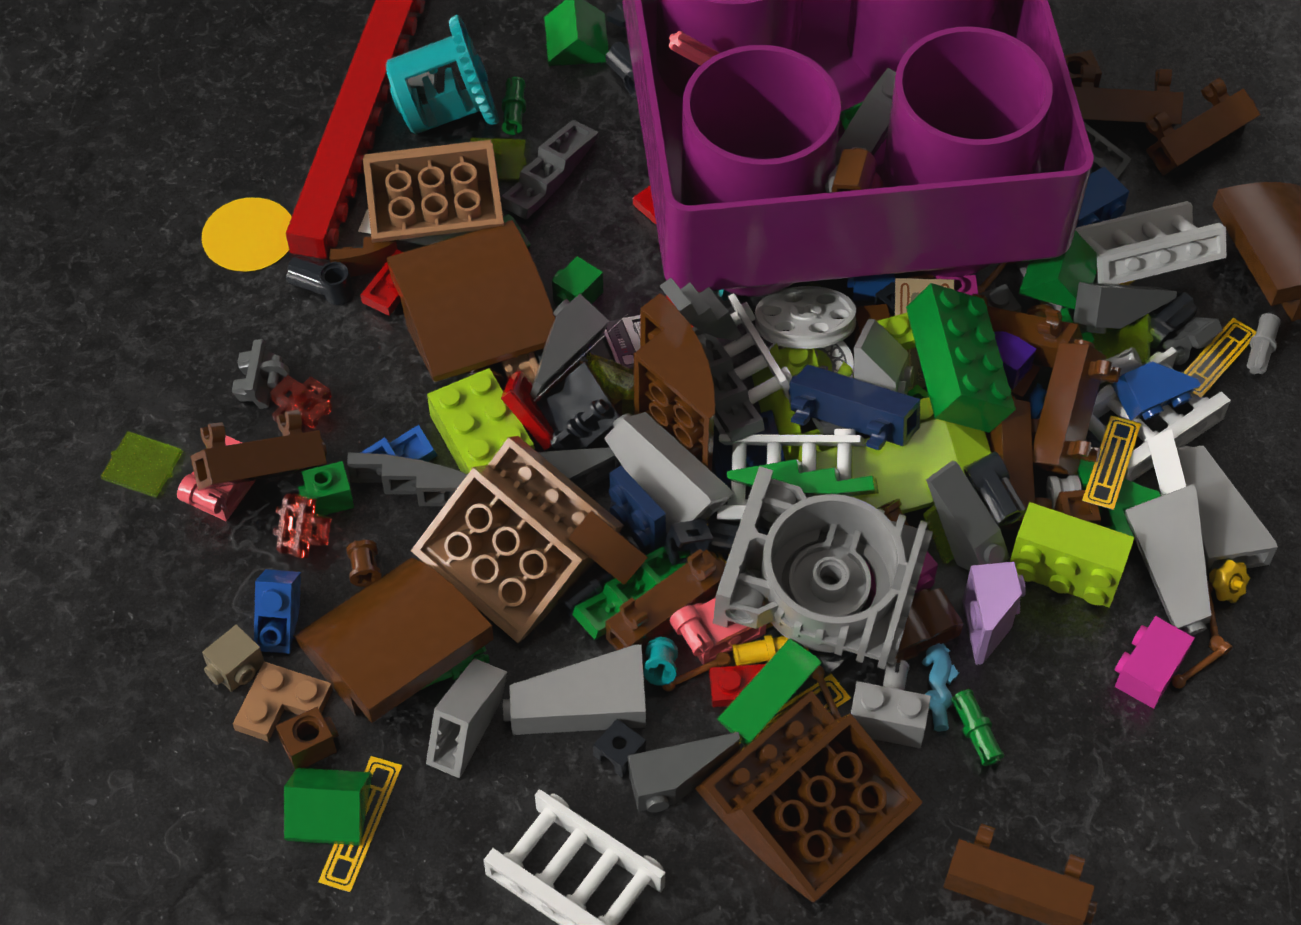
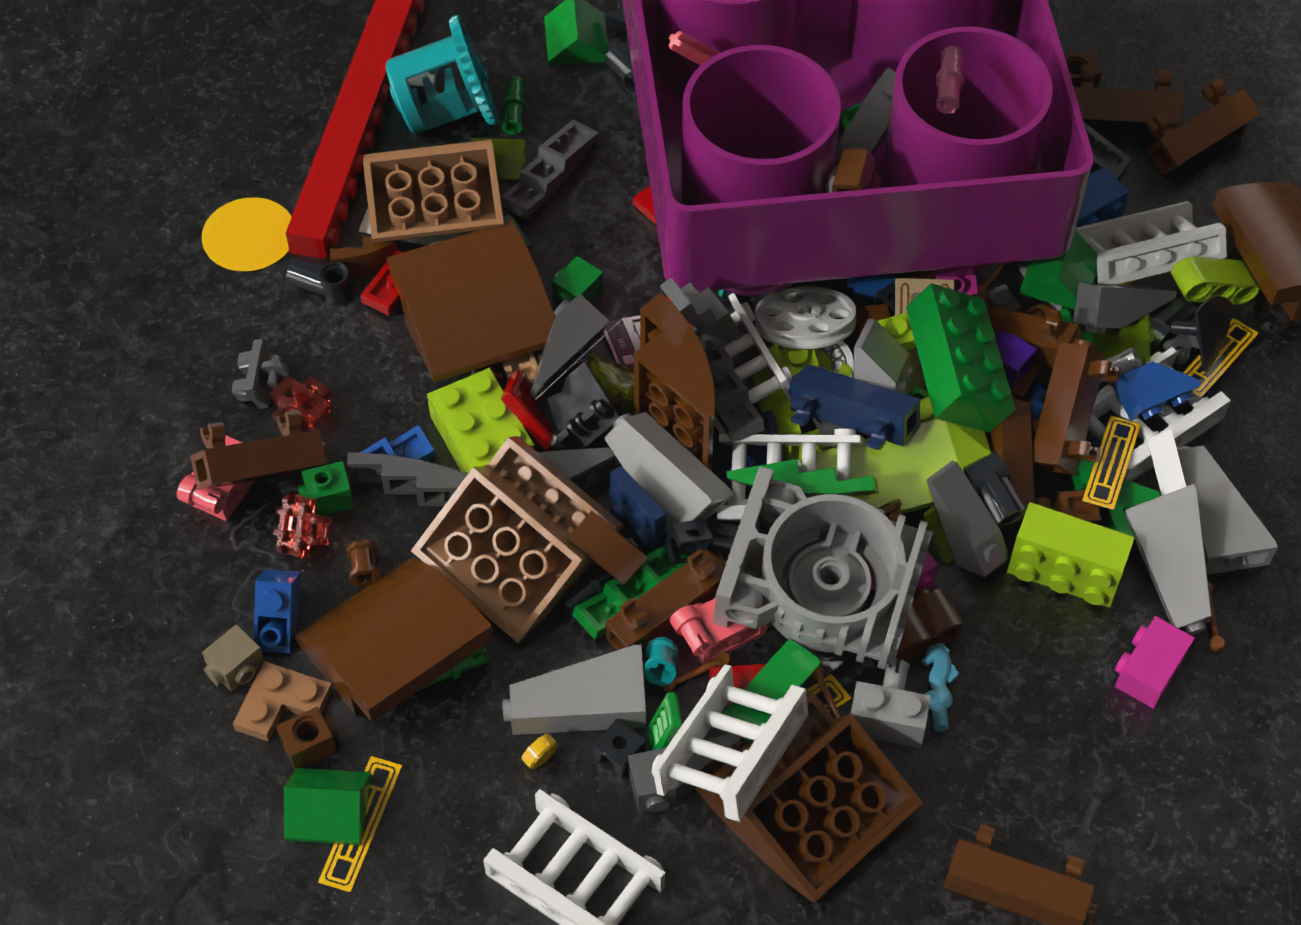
(141, 464): clear neon green piece -> none
(464, 716): light grey slope -> none
(540, 751): none -> yellow tile
(665, 723): none -> green slope
(752, 764): none -> white fence
(758, 650): yellow pin -> none
(950, 79): none -> clear pink pin
(977, 727): green pin -> none
(991, 605): lavender slope -> none
(1055, 485): light grey wheel -> none
(1179, 681): dark orange hinge -> none
(1210, 326): none -> black shield
(1212, 277): none -> lime beam
(1229, 581): yellow piece -> none
(1263, 343): light grey axle -> none

